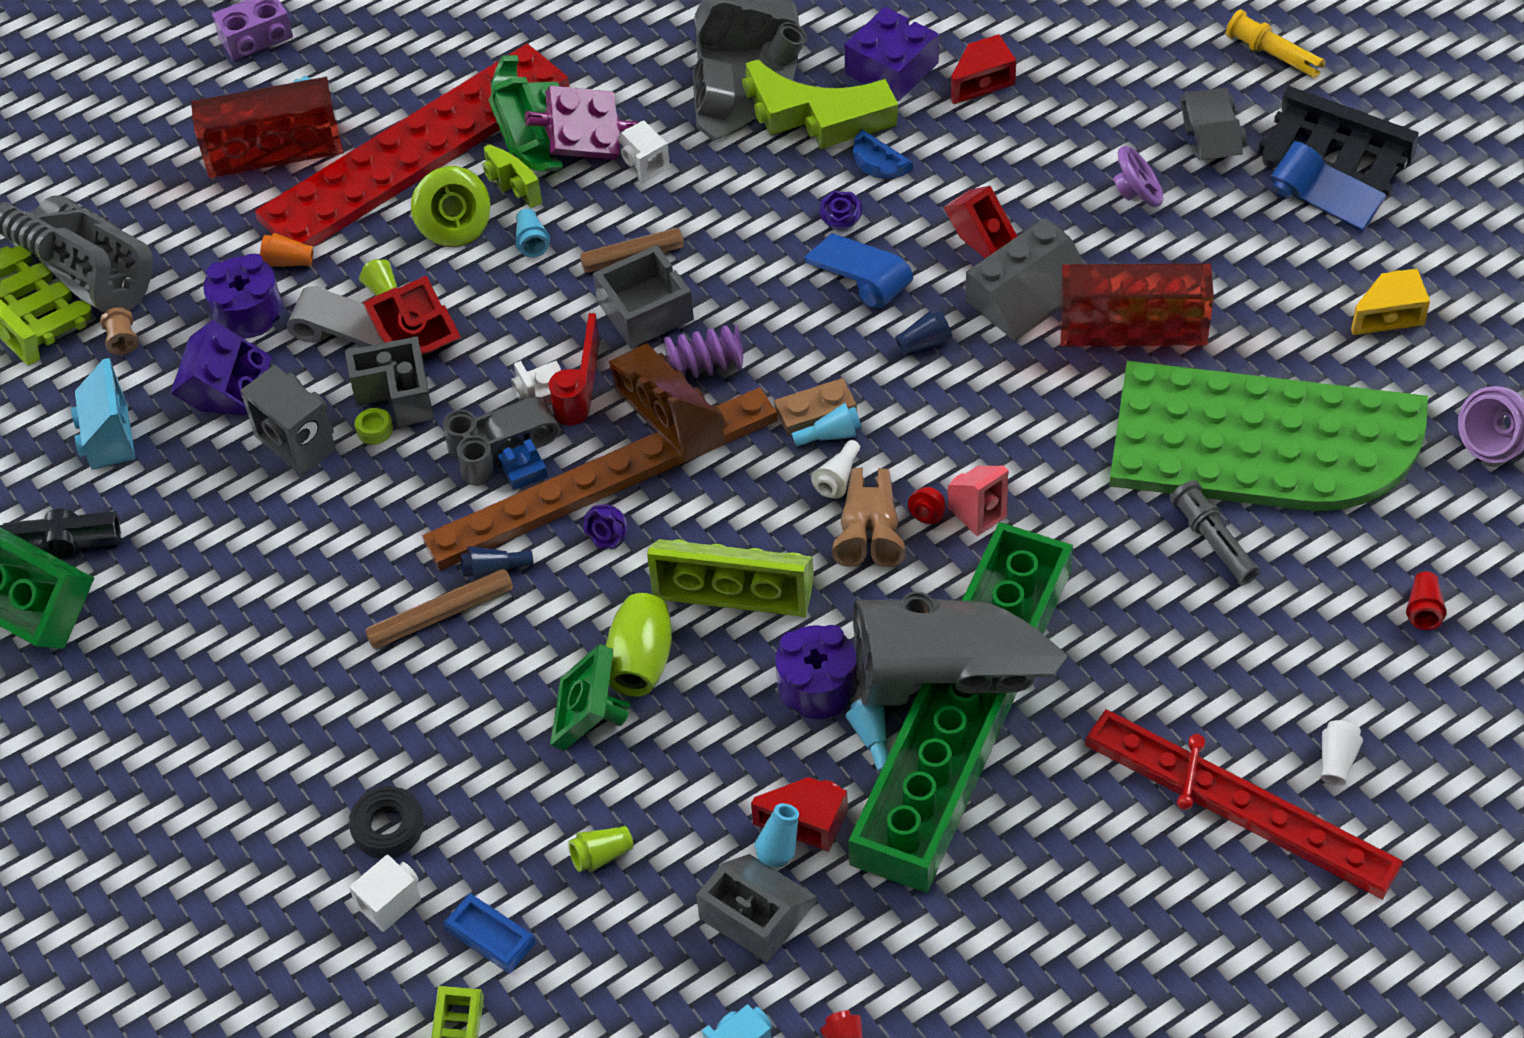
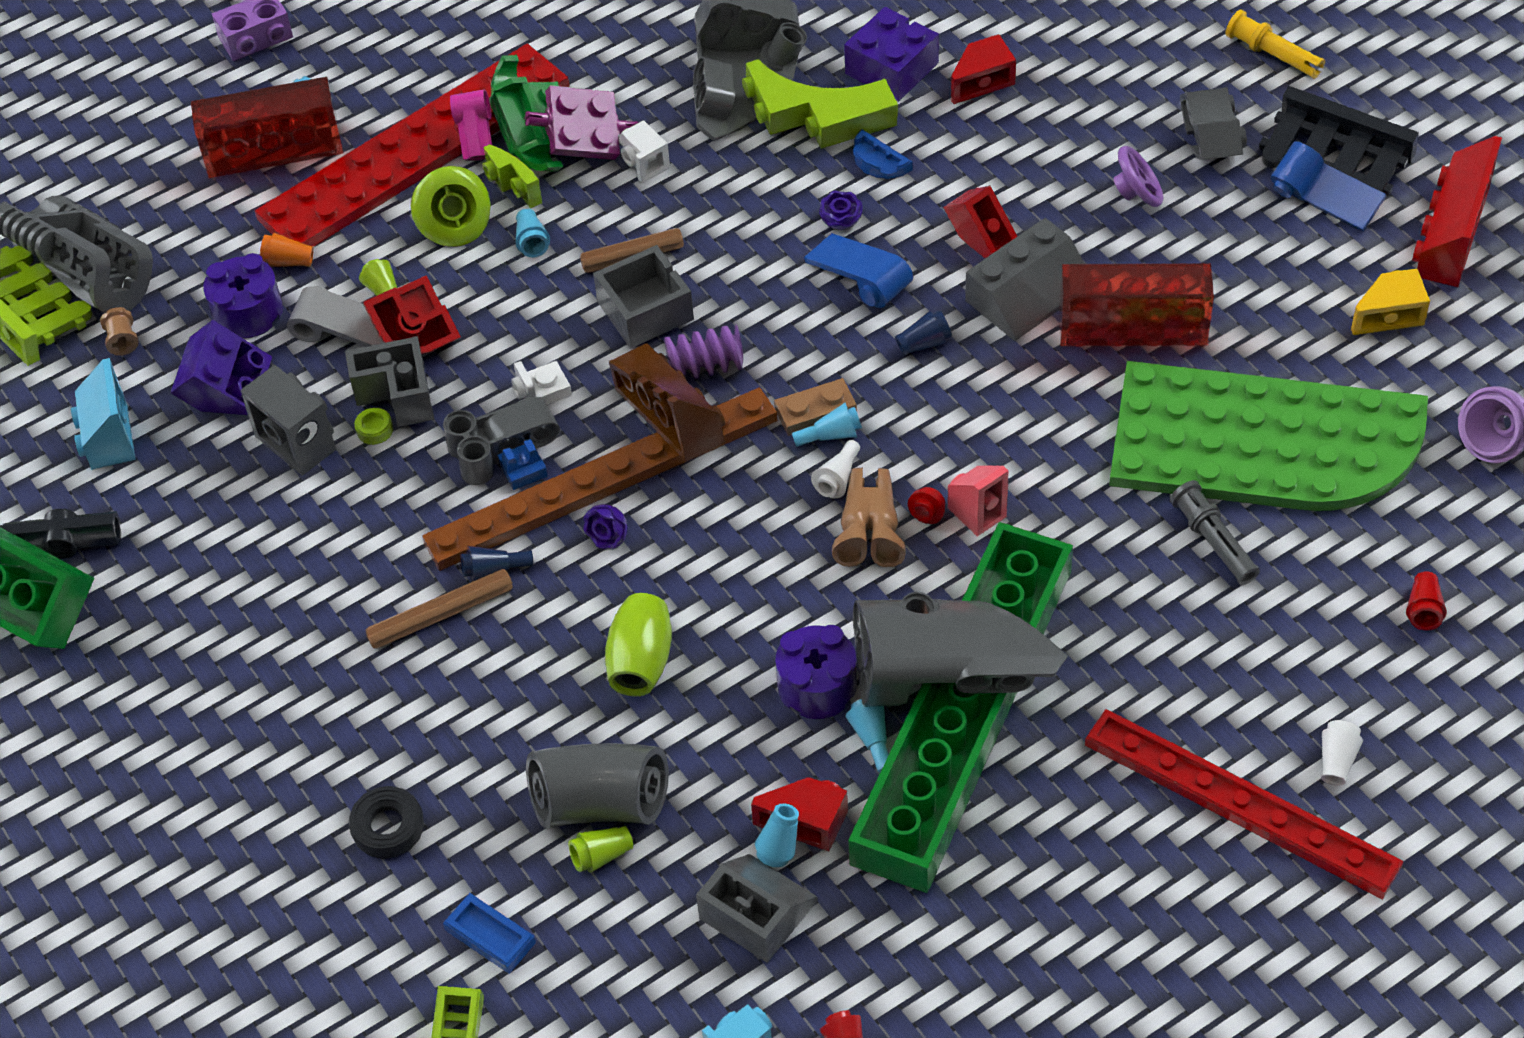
(386, 892): white brick -> none
(472, 115): none -> dark pink piece
(573, 388): red door -> none
(585, 699): green tile -> none
(597, 783): none -> dark grey brick
(731, 577): lime slope -> none
(1196, 744): red hinge -> none
(1456, 212): none -> red slope

